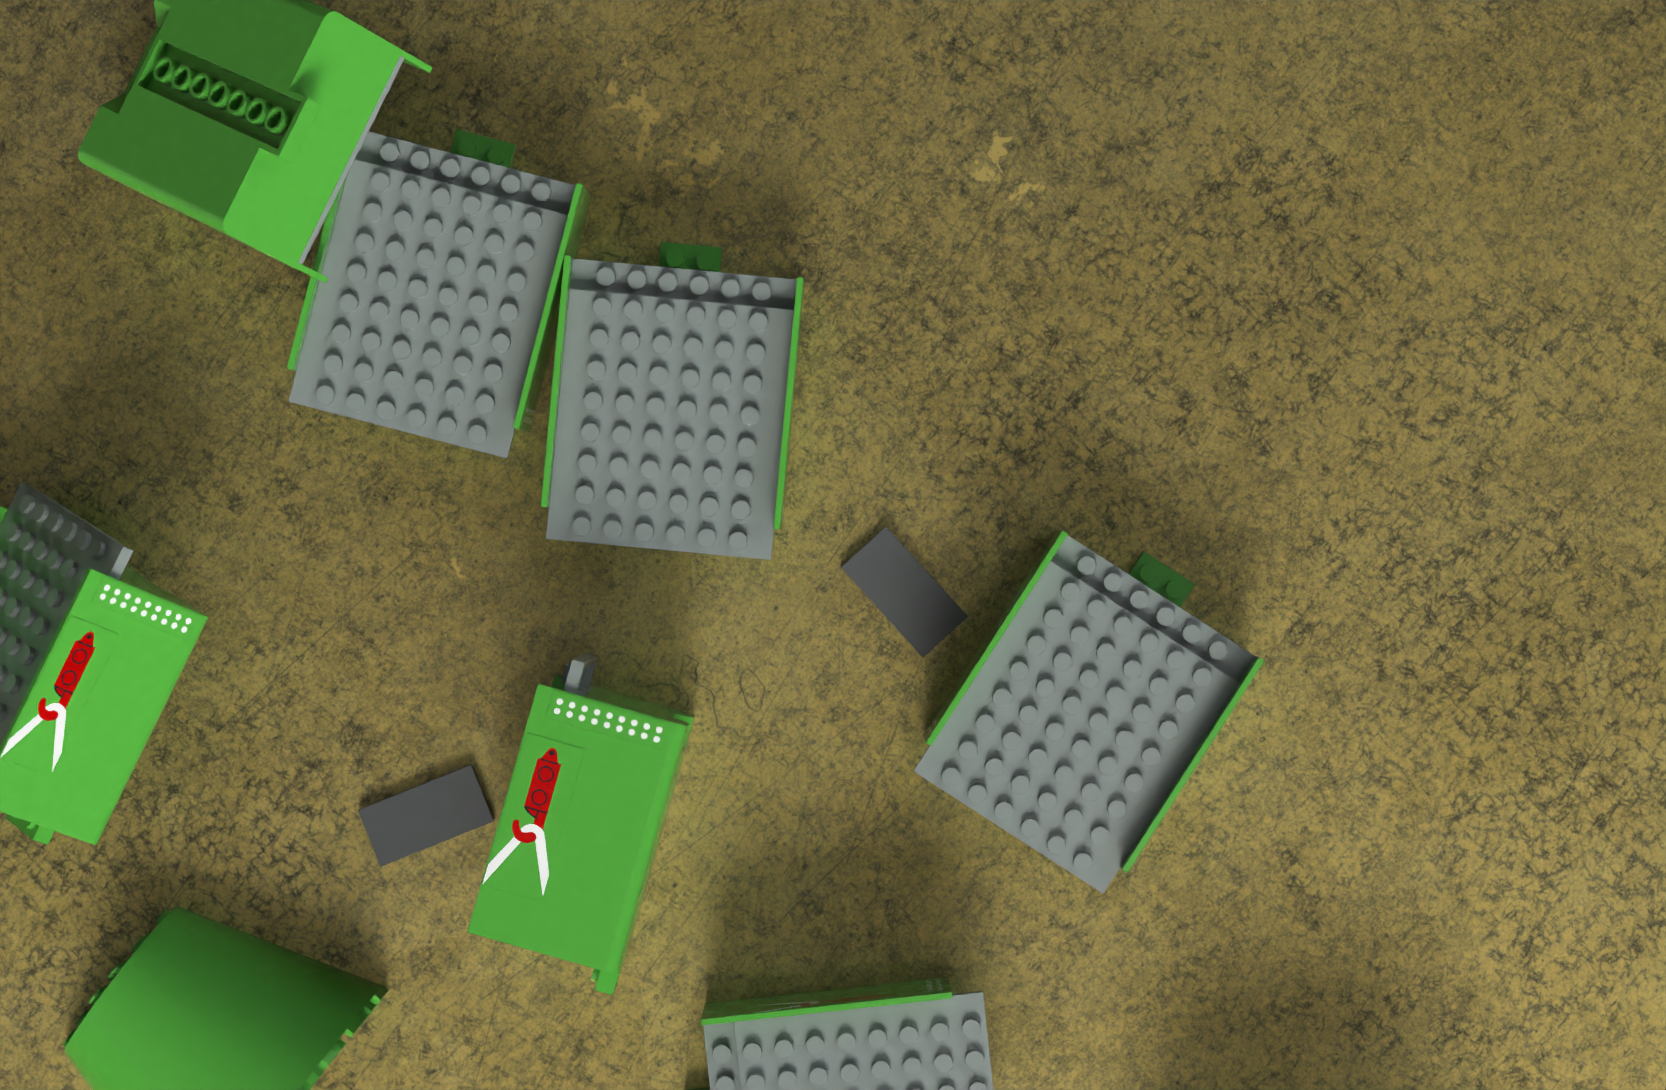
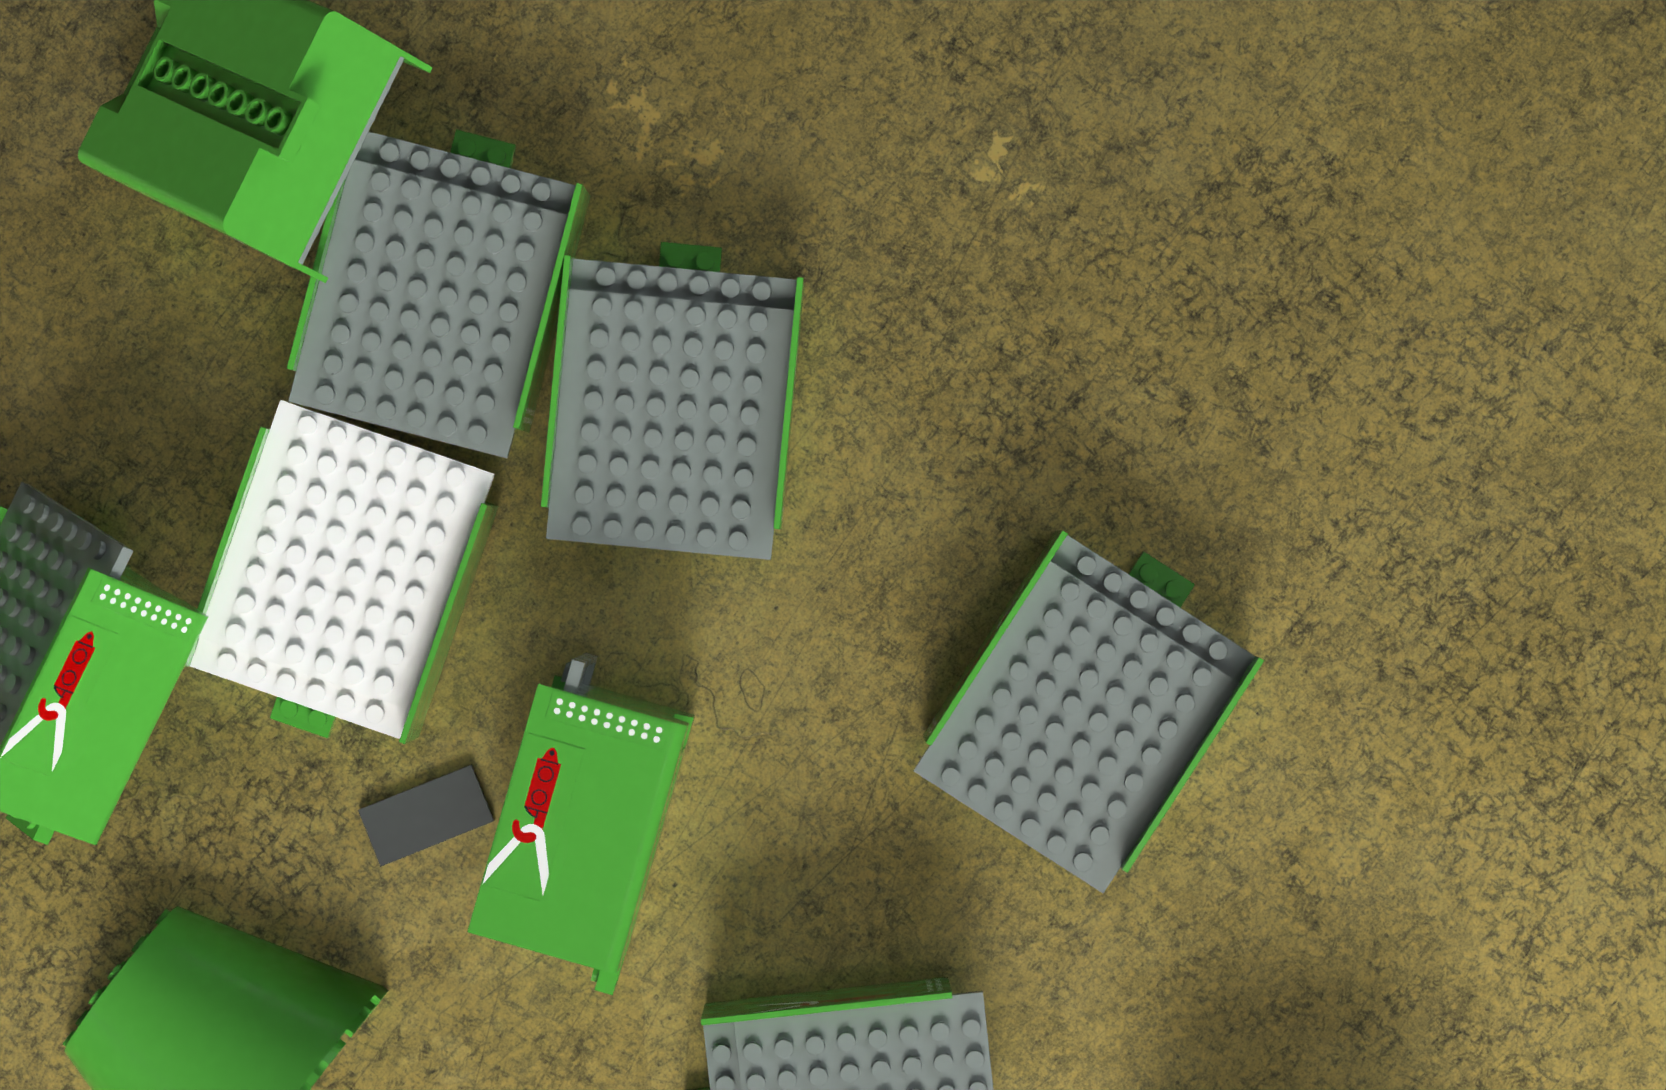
(343, 574): none -> white piece
(904, 591): dark grey tile -> none

